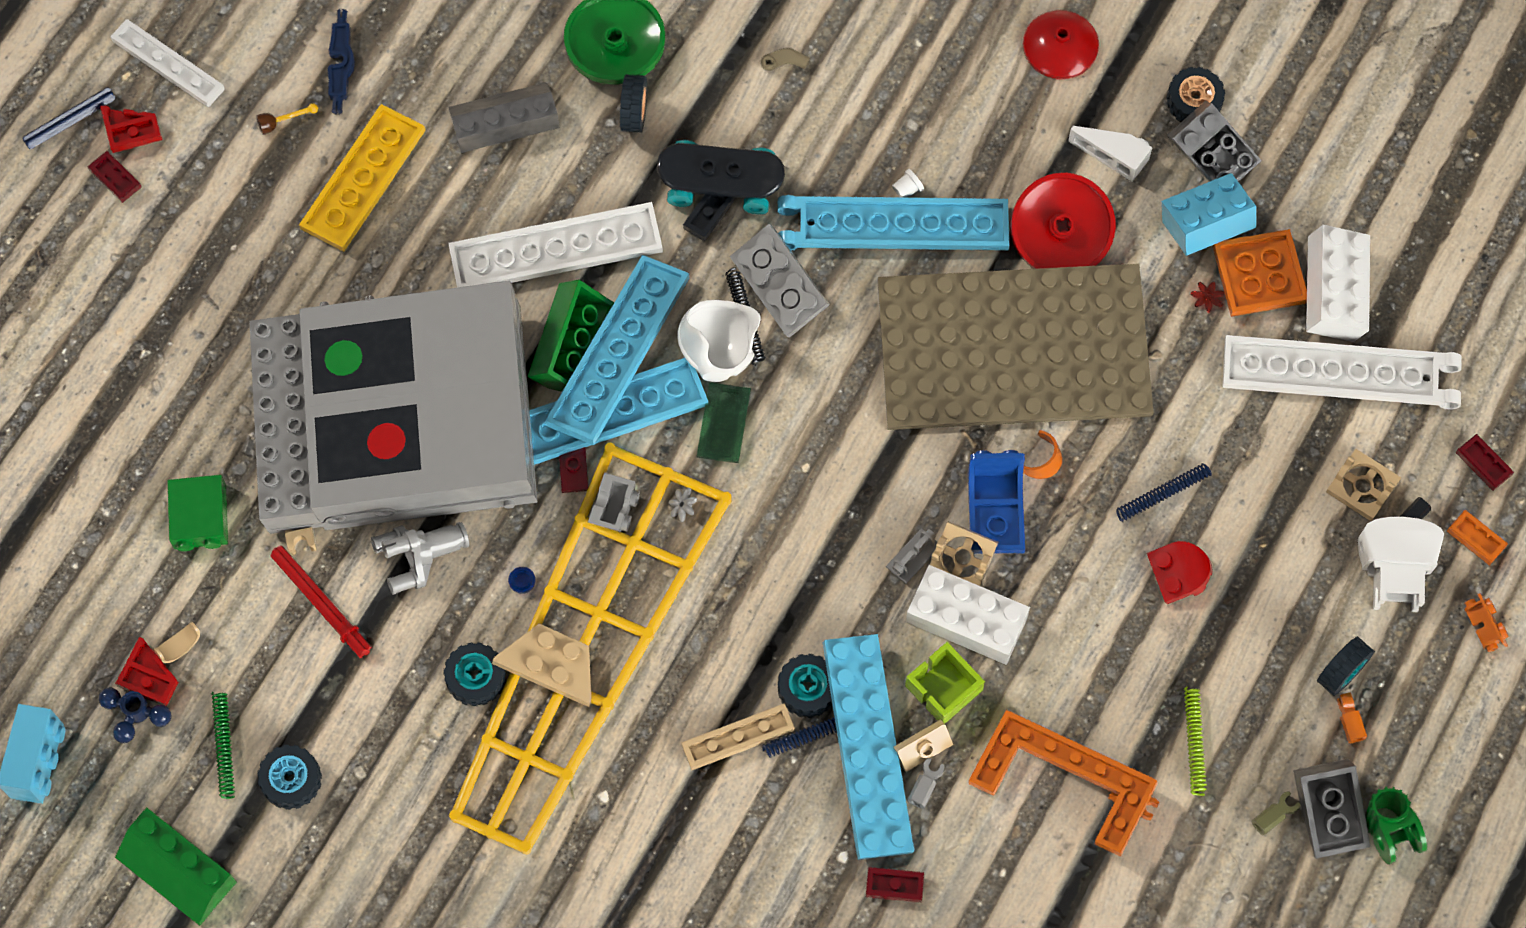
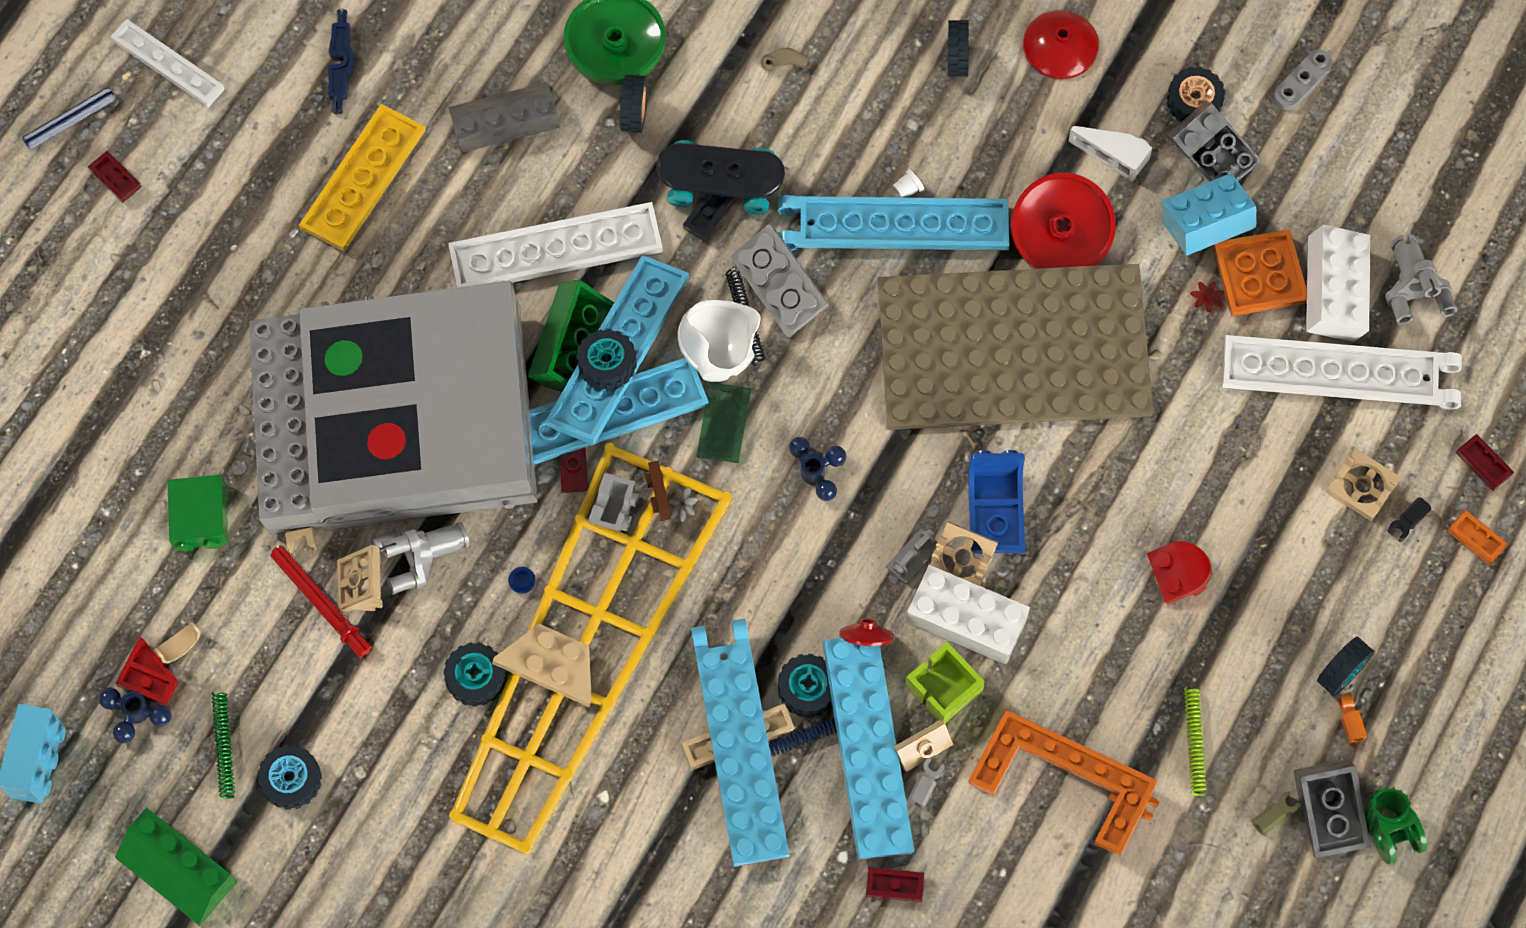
(129, 128): red wing -> none
(268, 122): hinge -> none
(347, 569): none -> tan piece
(606, 346): none -> black wheel
(655, 480): none -> reddish brown plate
(740, 748): none -> medium azure hinge
(834, 456): none -> dark blue piece
(866, 633): none -> red dish
(958, 48): none -> black wheel
(1049, 468): orange helmet -> none
(1159, 496): dark blue piece -> none
(1299, 87): none -> light grey plate
(1402, 553): white piece -> none
(1416, 281): none -> light grey wheel
(1483, 612): orange hinge -> none

